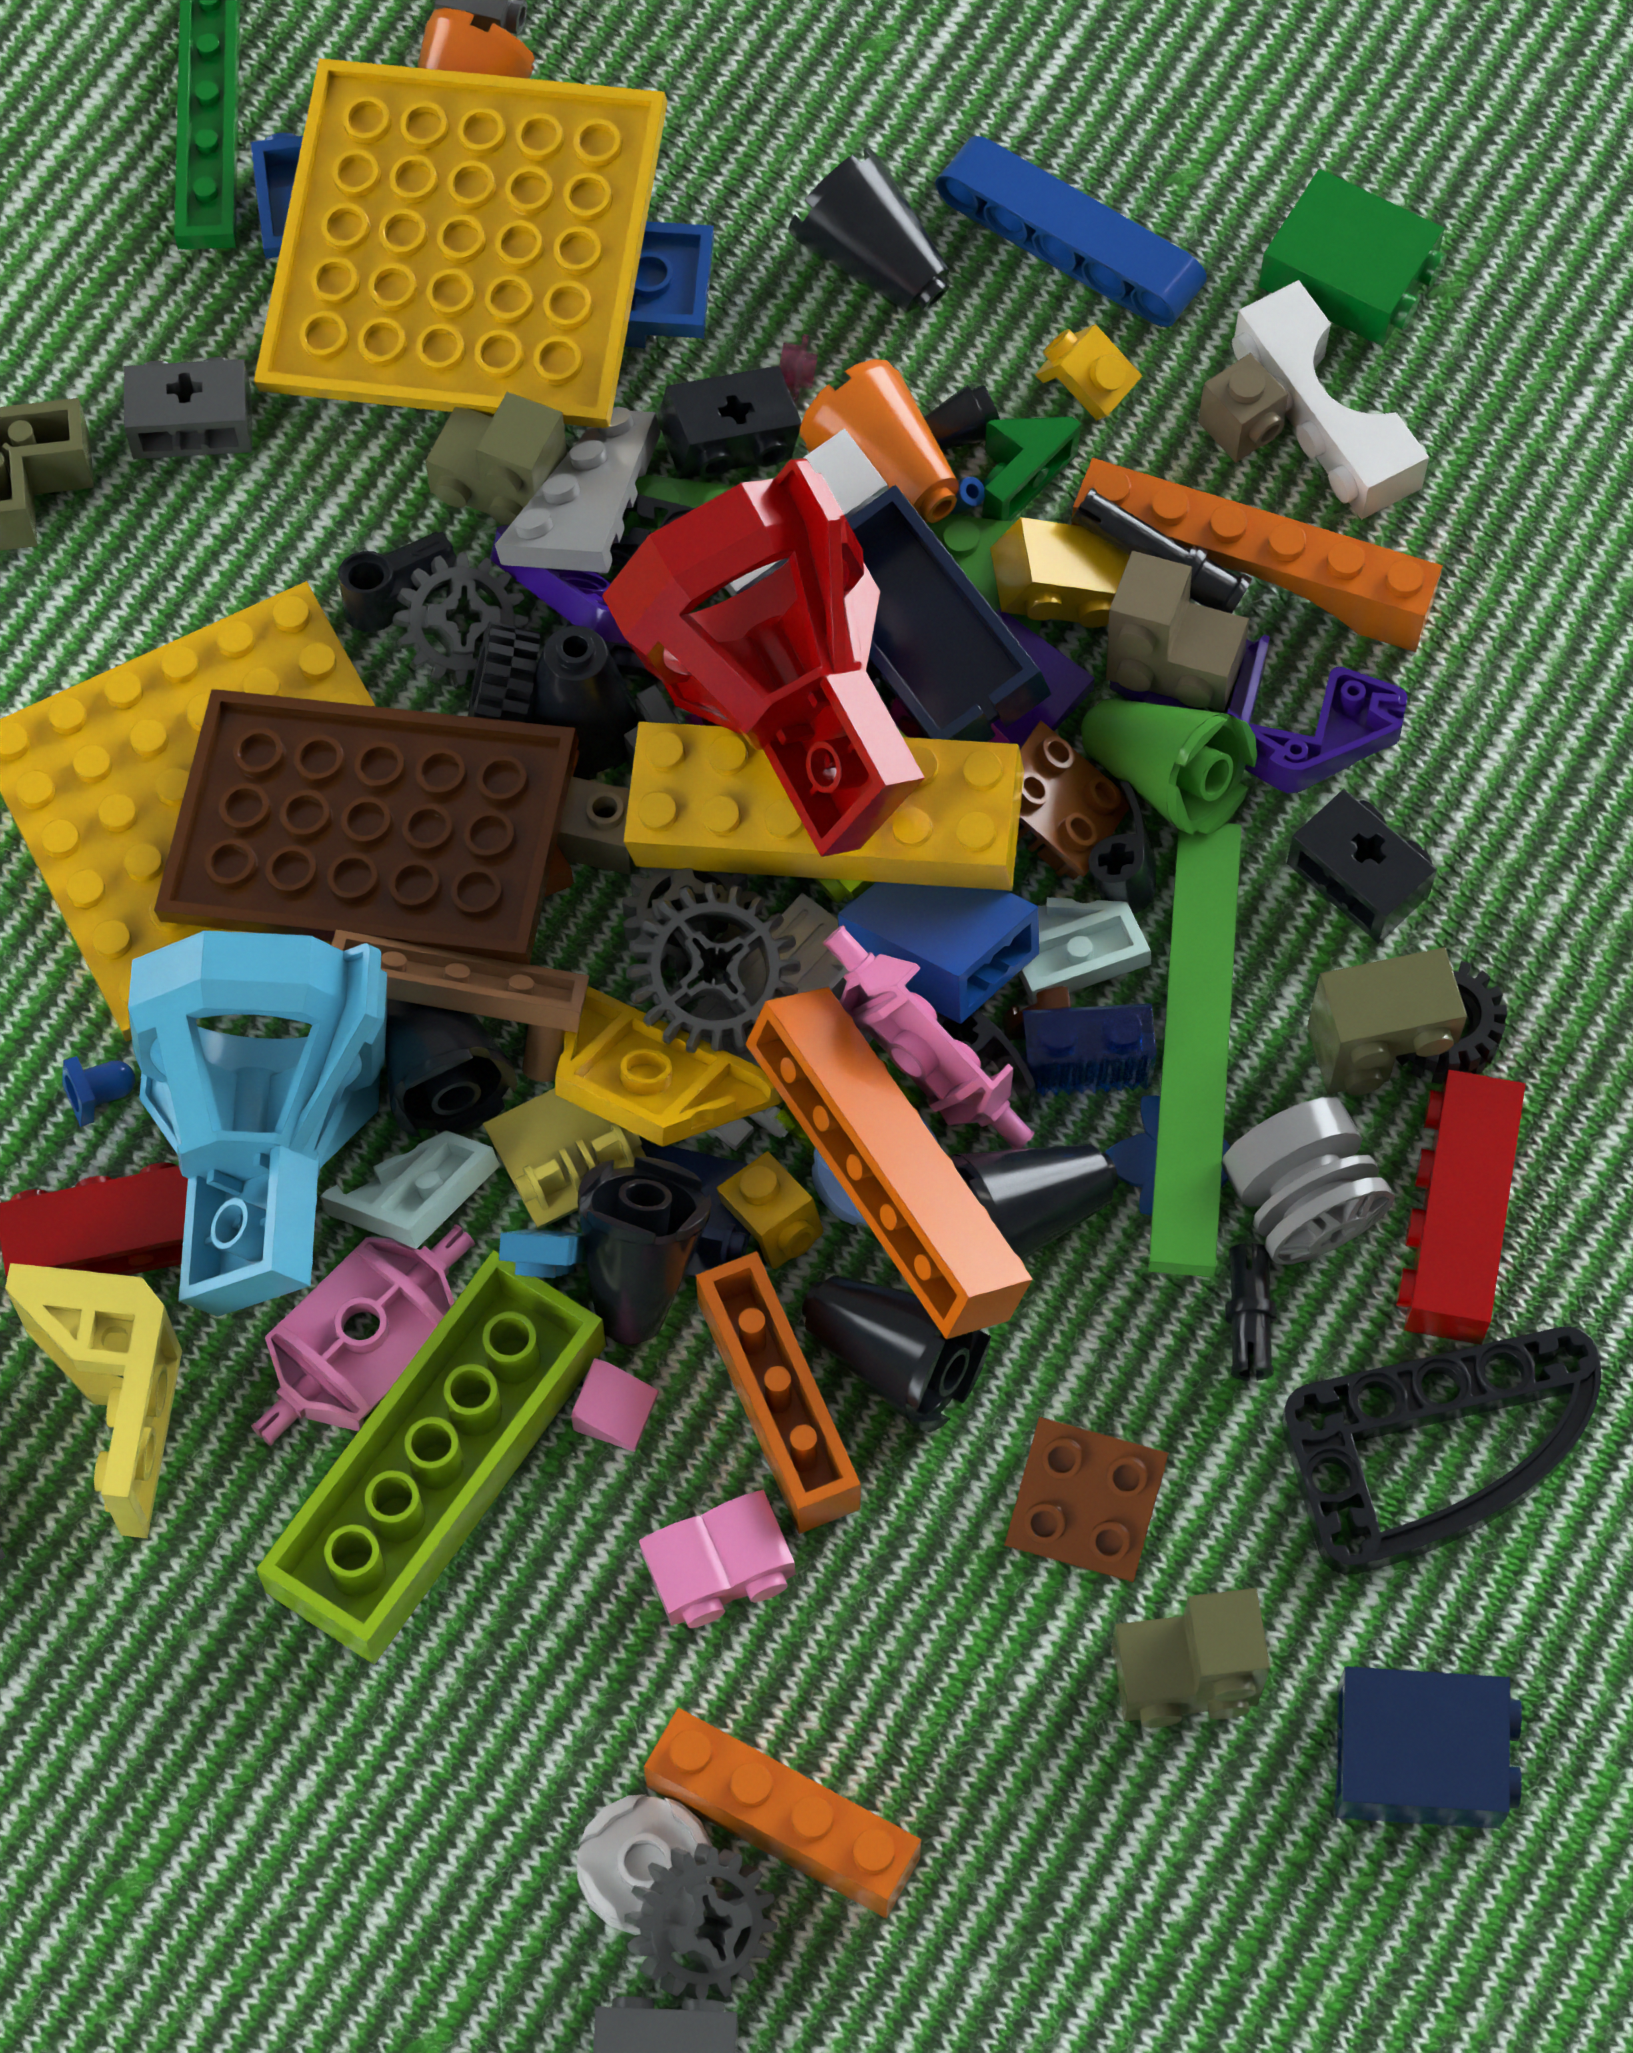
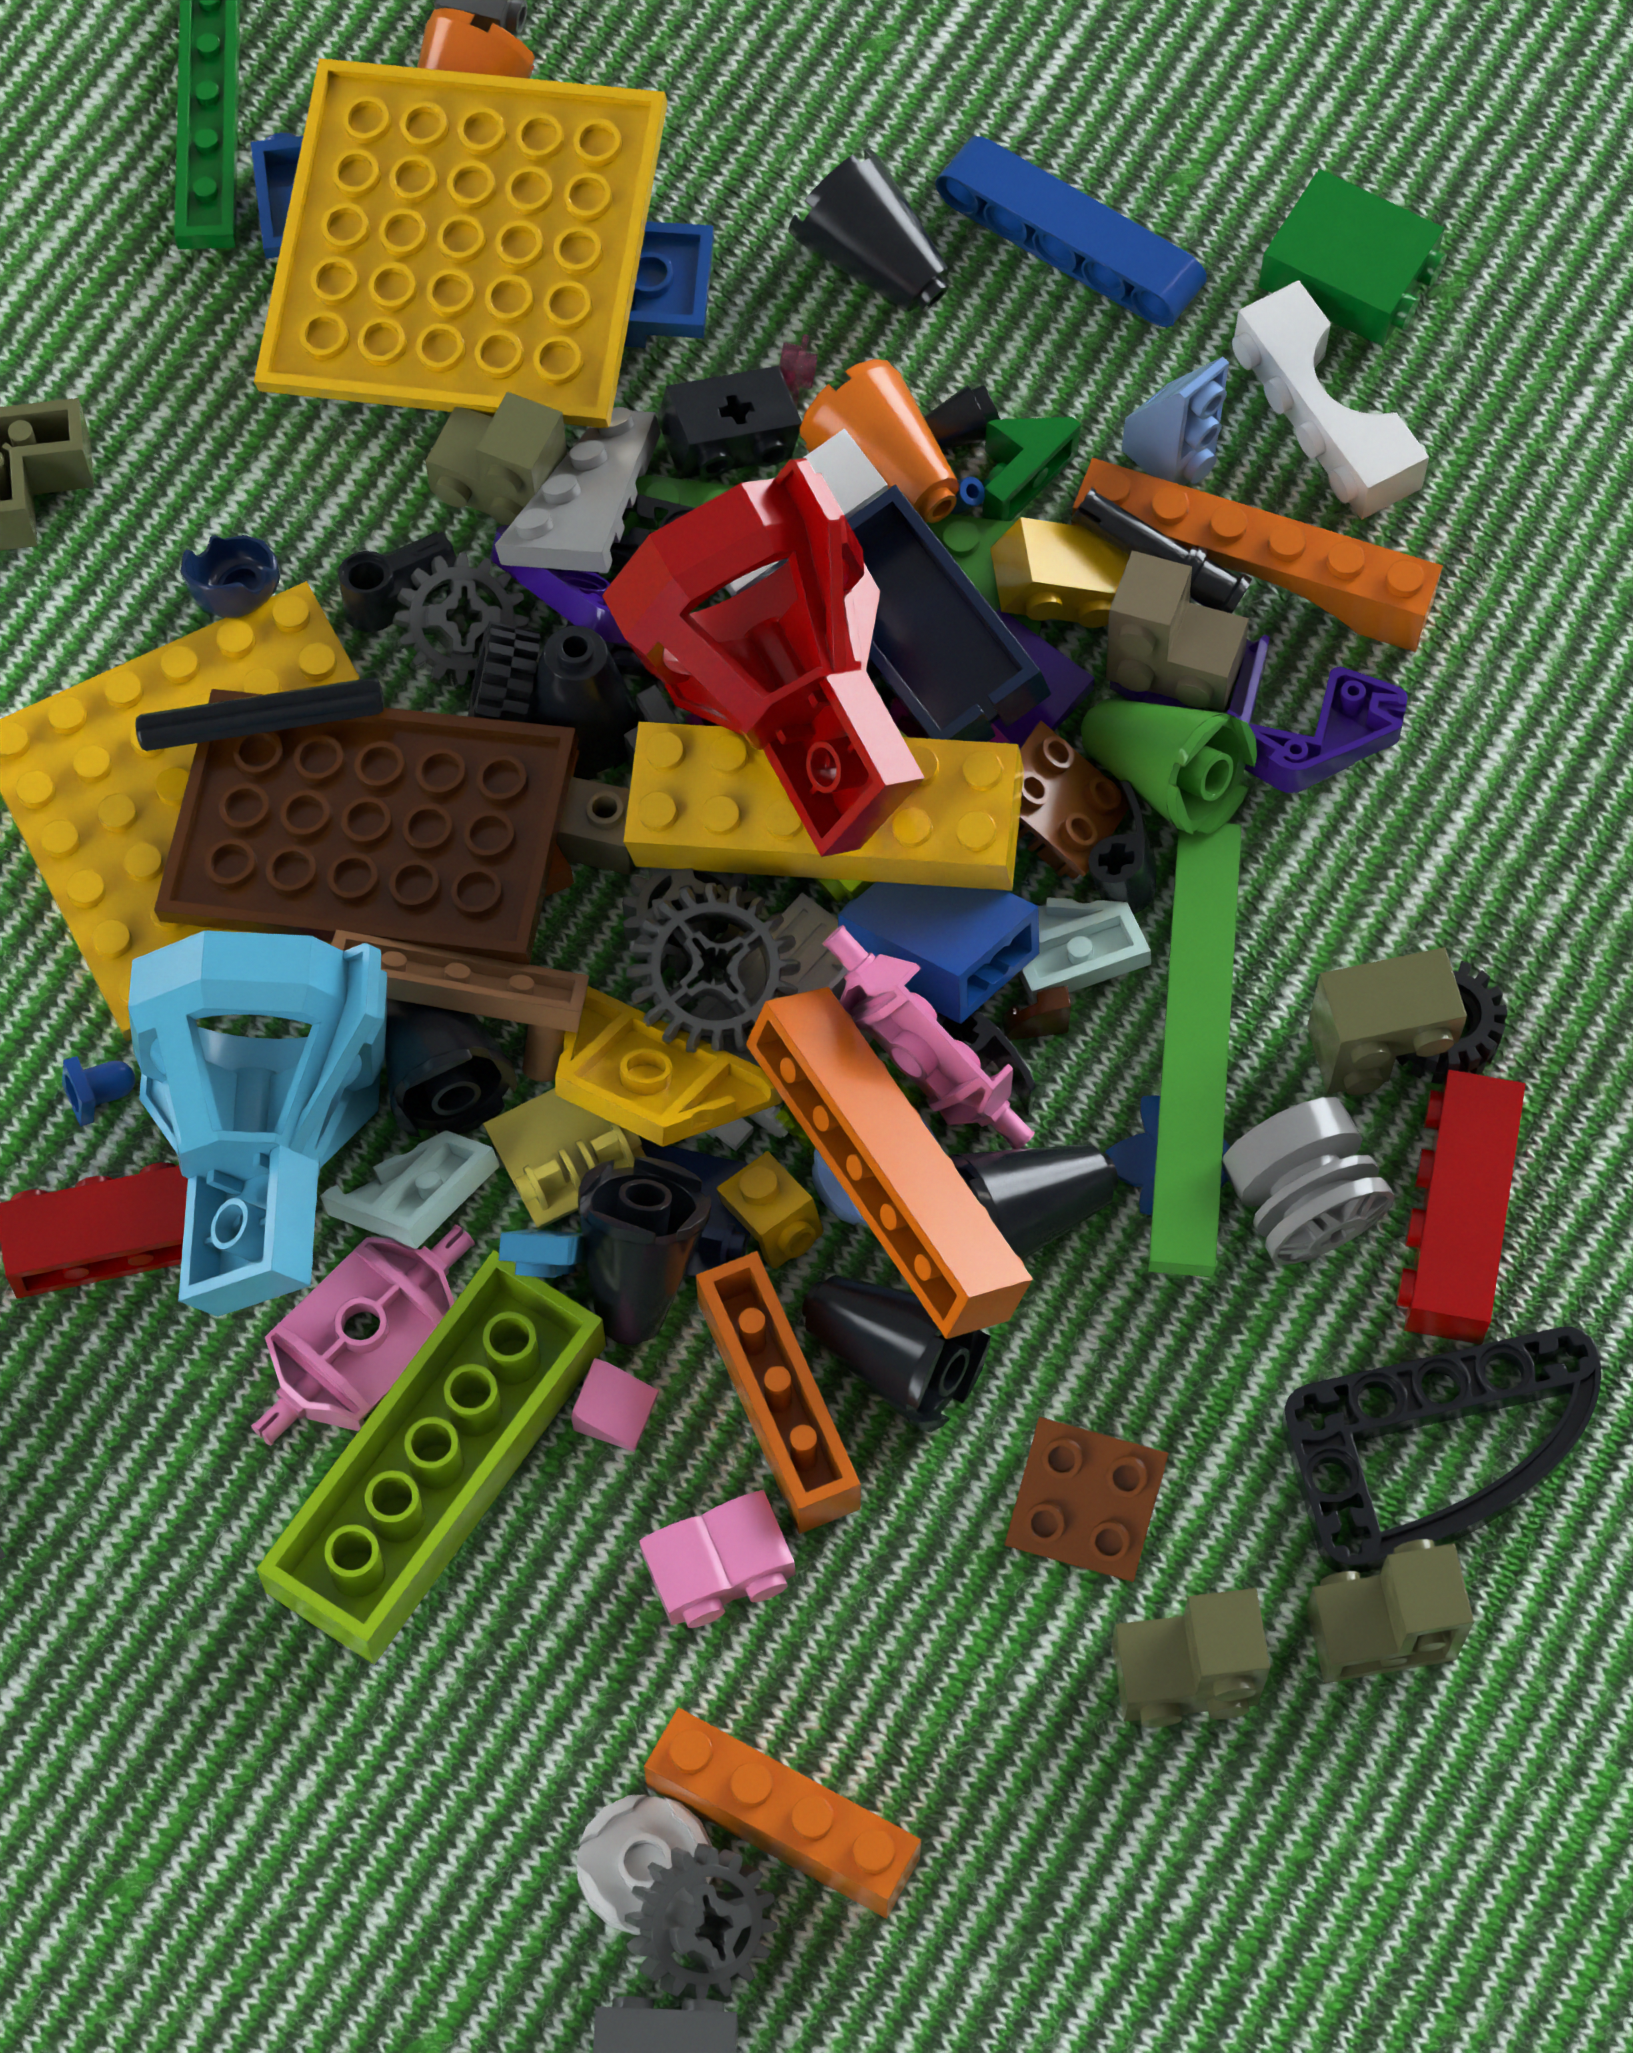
(103, 1330): light yellow bracket -> none
(187, 408): dark grey brick -> none
(231, 575): none -> dark blue hair
(259, 714): none -> black axle
(1089, 369): yellow bracket -> none
(1089, 1048): clear blue brick -> none
(1179, 426): none -> light blue slope
(1243, 407): dark tan brick -> none
(1250, 1312): black pin -> none
(1362, 865): black brick -> none
(1394, 1620): none -> olive brick
(1426, 1747): dark blue brick -> none

